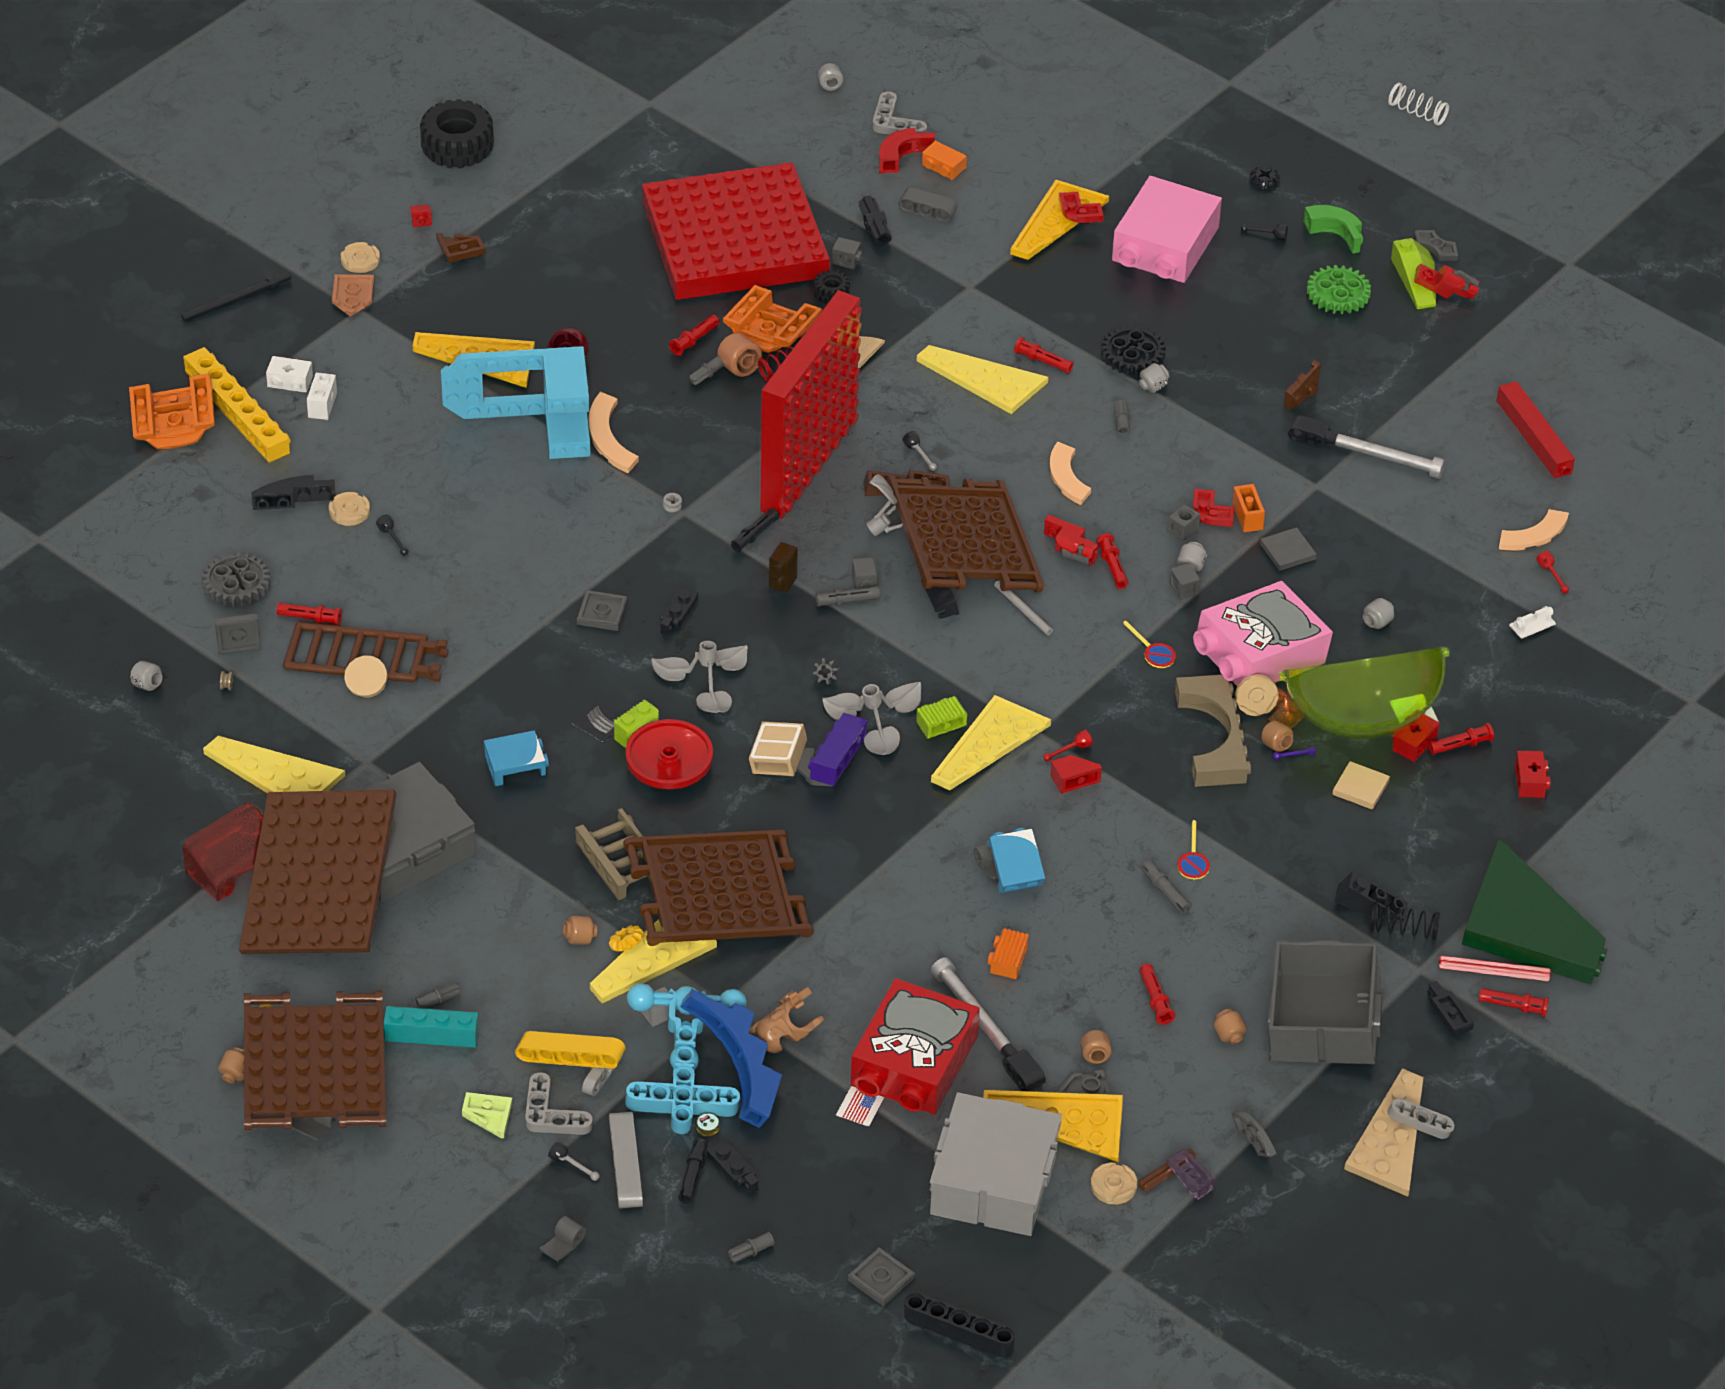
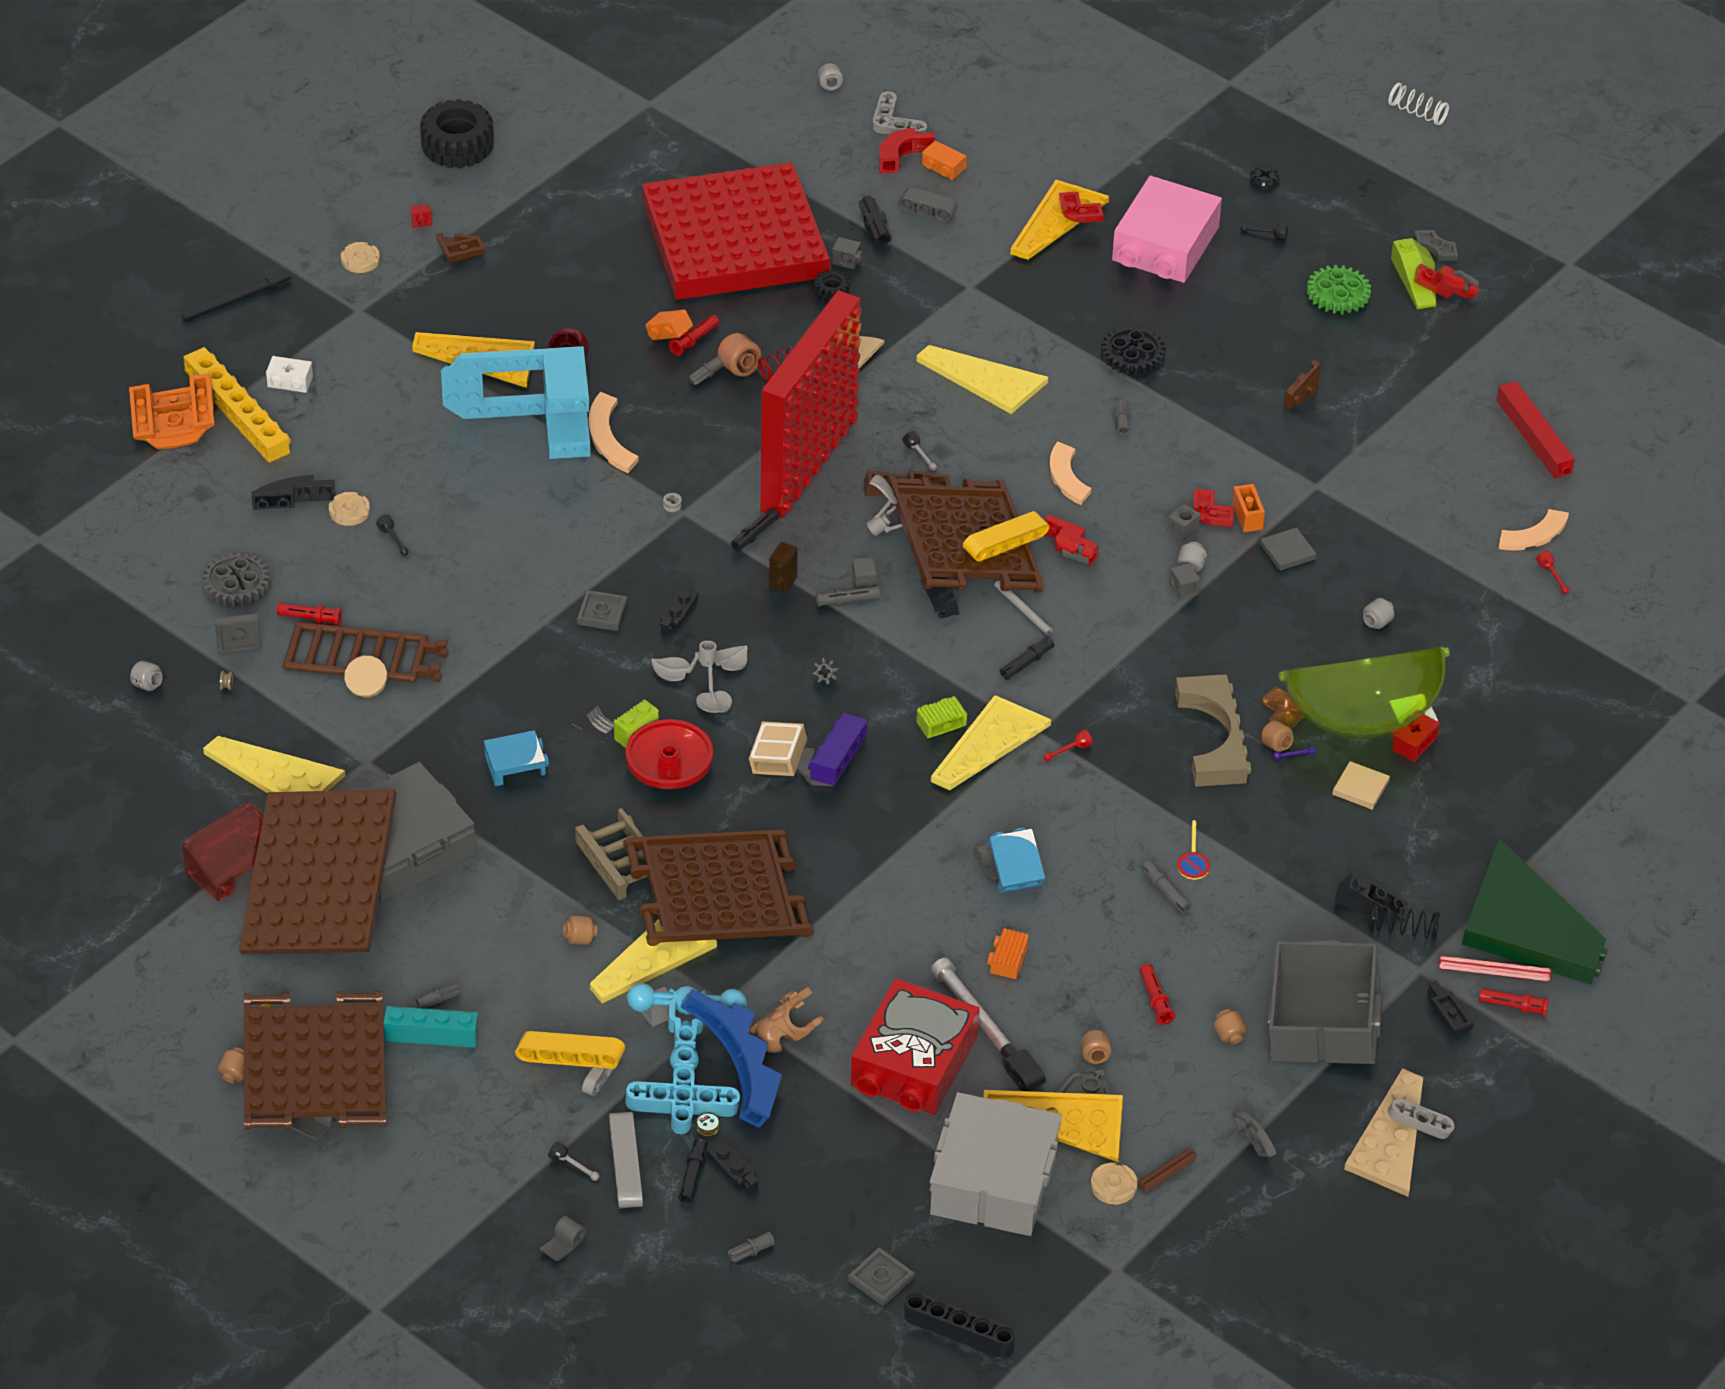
(321, 396): white brick -> none
(352, 292): nougat tile -> none
(488, 1112): yellowish green wing -> none
(547, 1116): light grey beam -> none
(626, 938): yellow gear -> none
(669, 325): none -> orange brick
(767, 322): orange slope -> none
(859, 1107): sticker -> none
(880, 741): light grey plant -> none
(1006, 536): none -> yellow beam
(1032, 654): none -> black pin
(1035, 352): red pin -> none
(1074, 773): red slope -> none
(1110, 554): red pin -> none
(1154, 378): light grey head -> none
(1156, 654): piece -> none
(1199, 1186): clear purple slope -> none
(1256, 695): tan tile -> none
(1262, 634): bright pink brick -> none
(1317, 433): piece -> none
(1335, 220): bright green arch -> none
(1472, 738): red pin -> none
(1531, 774): red brick -> none
(1533, 623): white hinge -> none

